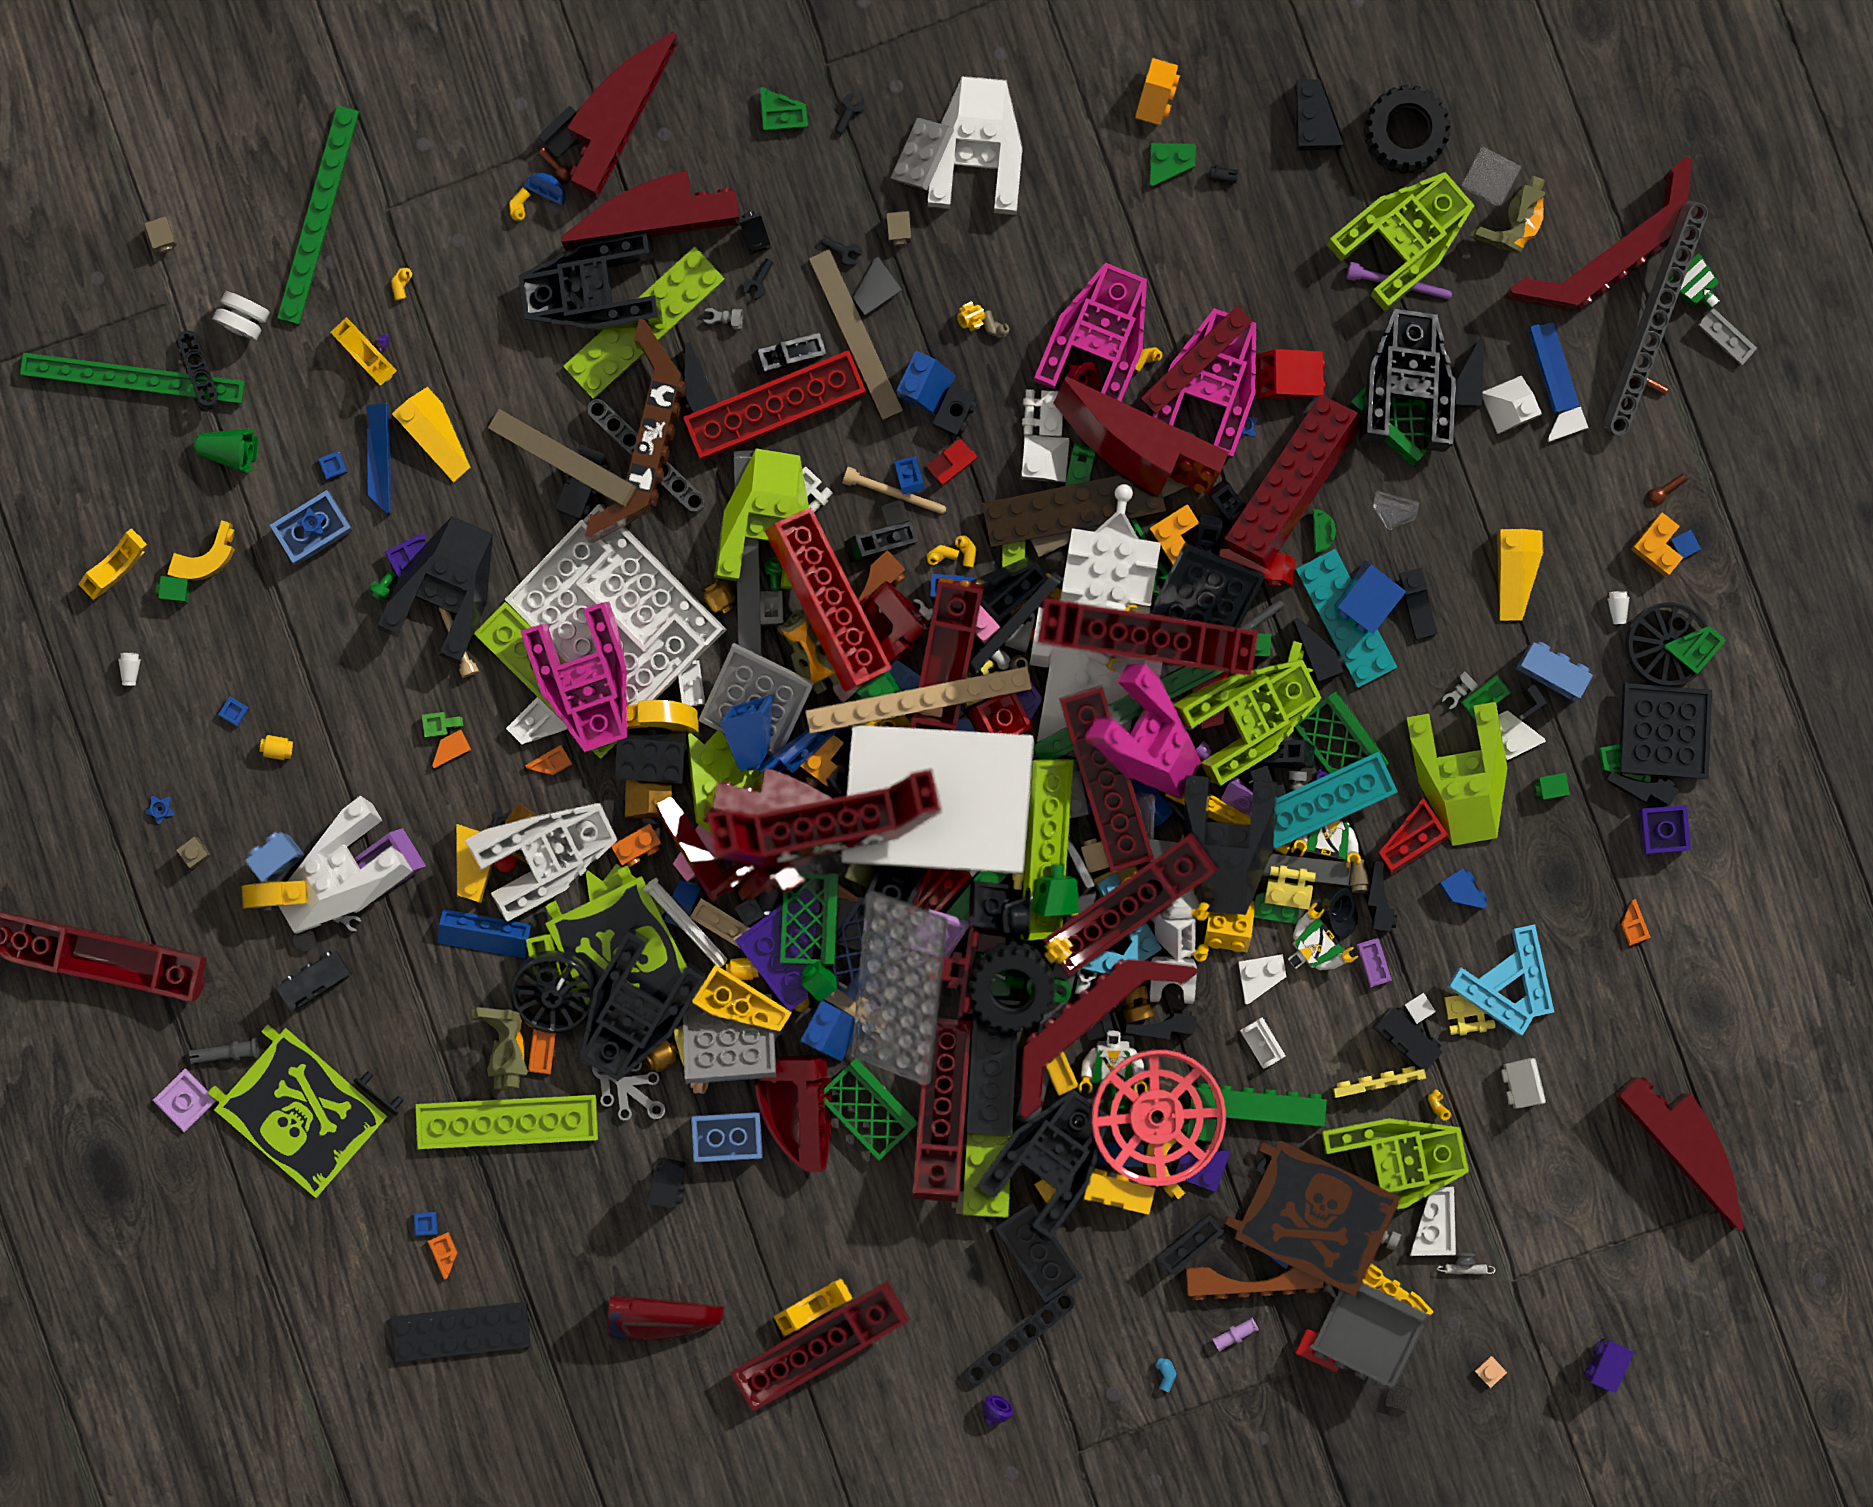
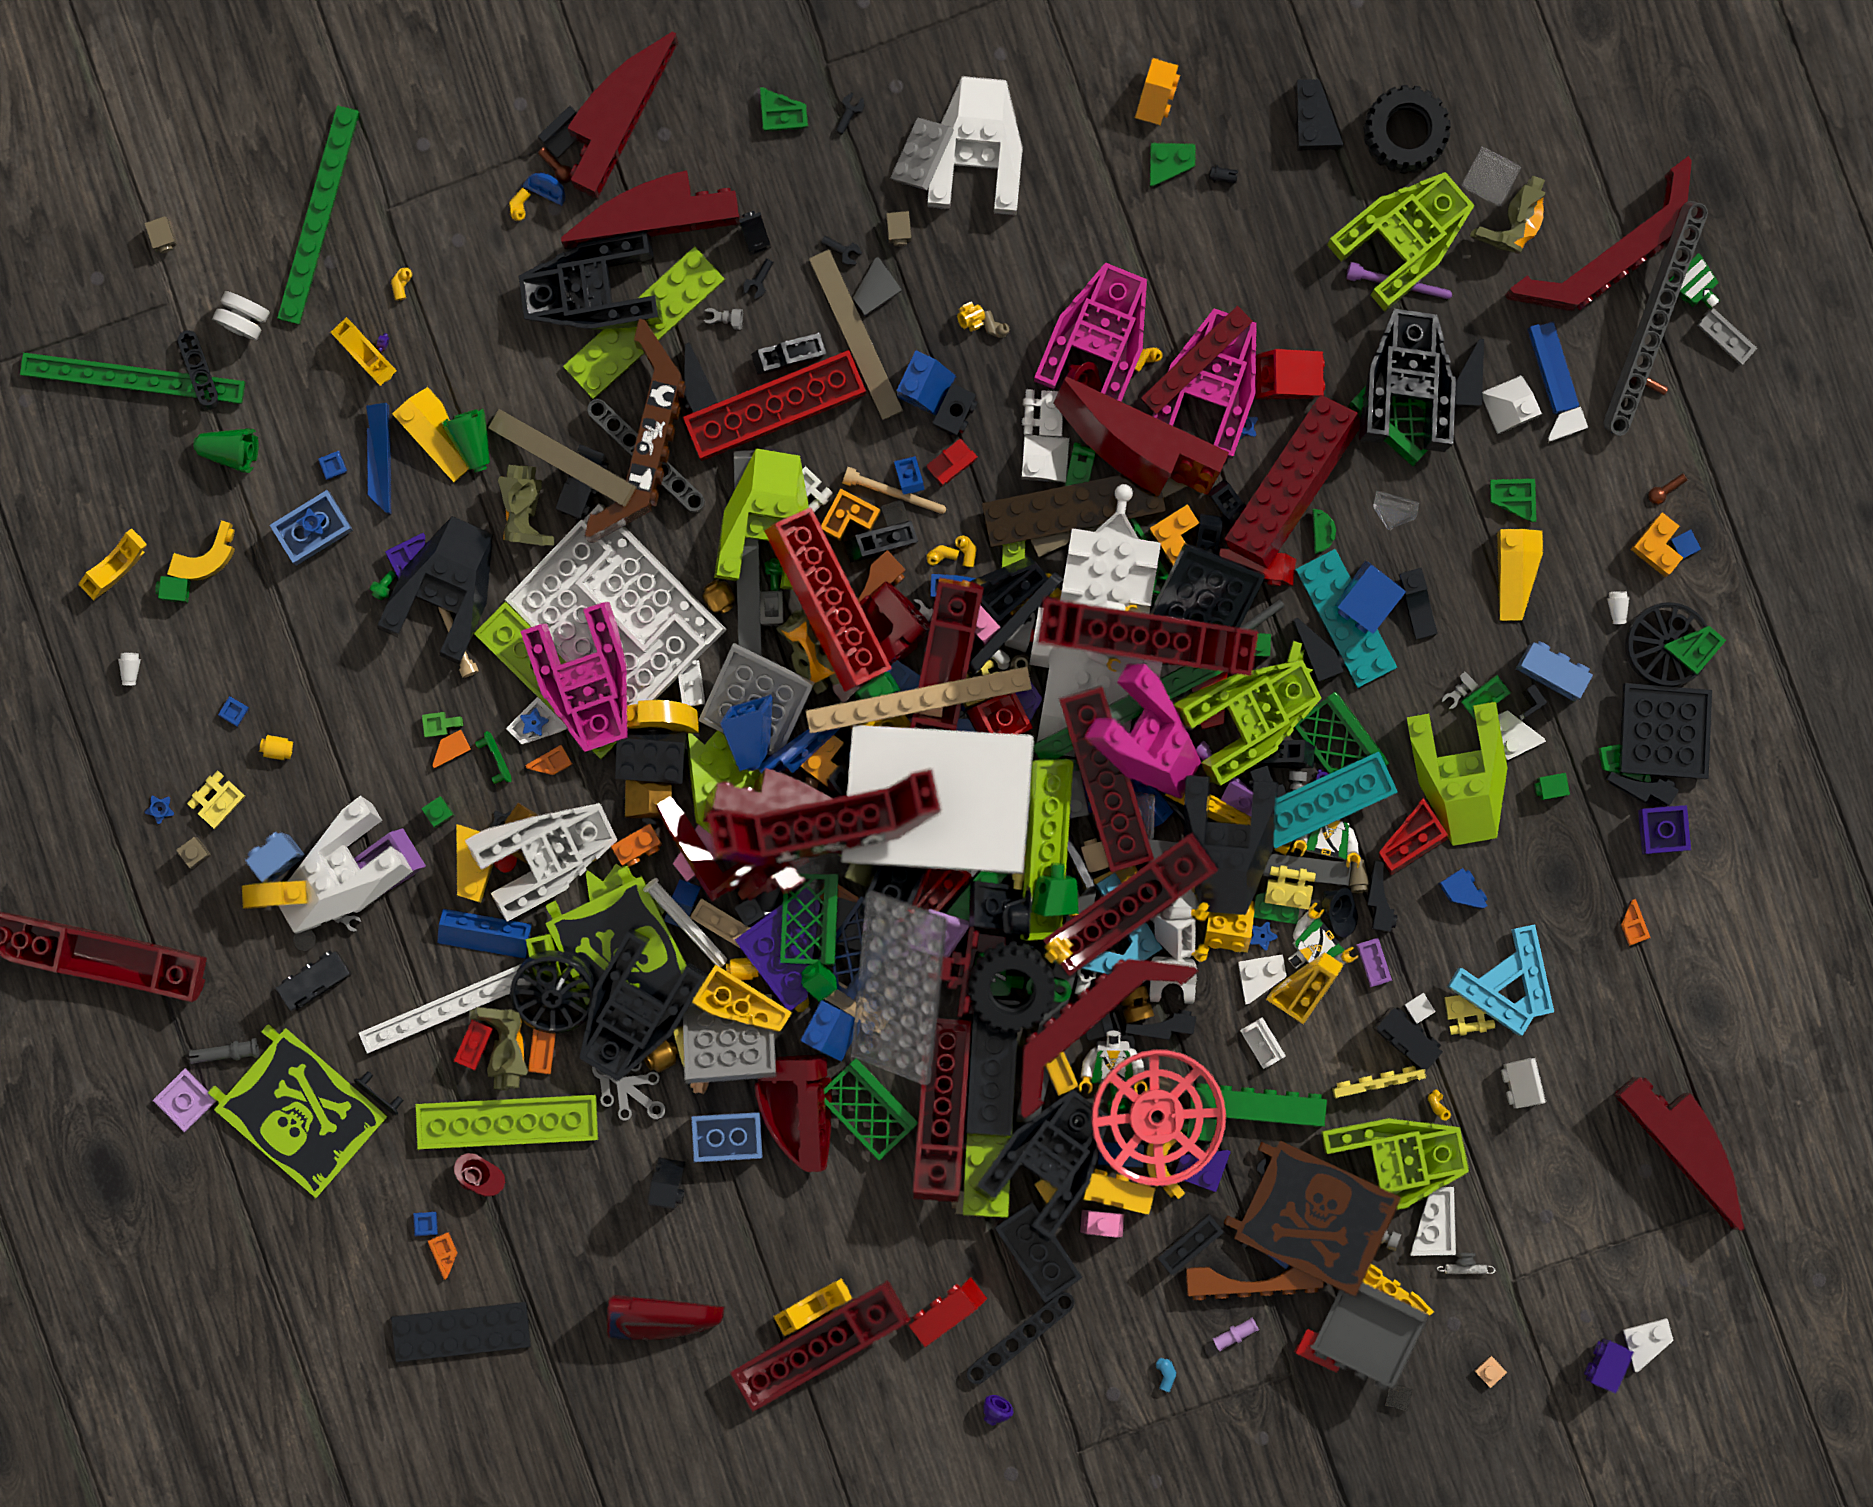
(221, 803): none -> light yellow plate
(438, 812): none -> green brick
(439, 1010): none -> white plate
(470, 438): none -> green cone
(473, 1044): none -> red panel
(479, 1175): none -> dark red piece
(489, 740): none -> green piece
(520, 498): none -> olive hips
(534, 716): none -> blue plate
(848, 509): none -> light orange brick
(947, 1312): none -> red wedge
(1102, 1223): none -> bright pink torso
(1263, 942): none -> blue plate
(1306, 987): none -> yellow wedge
(1515, 496): none -> green wing
(1647, 1341): none -> white wing

